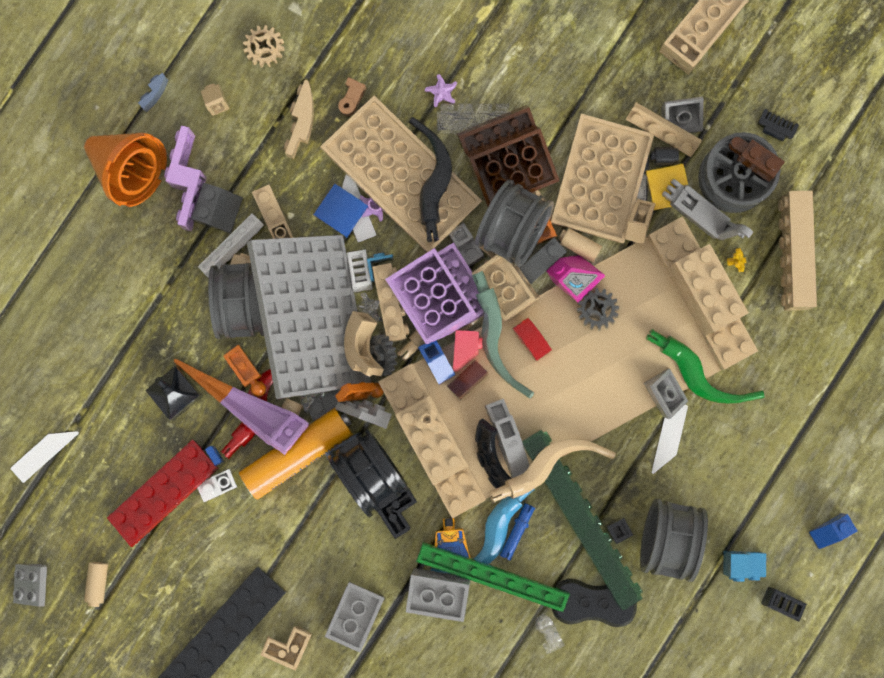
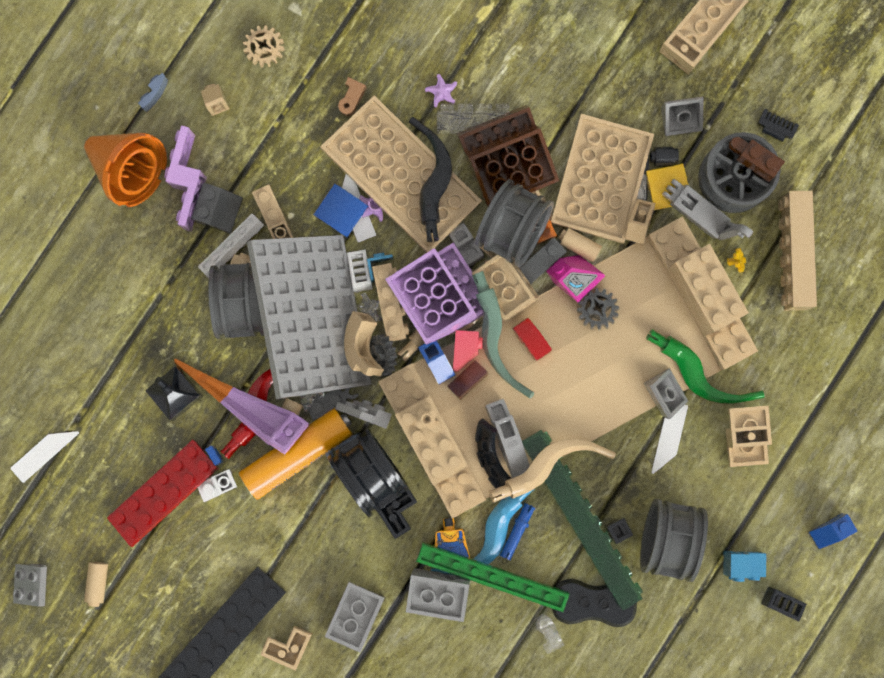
(245, 370): orange plate -> none
(303, 112): tan slope -> none
(359, 391): orange plate -> none
(663, 129): tan plate -> none
(748, 436): none -> tan bracket

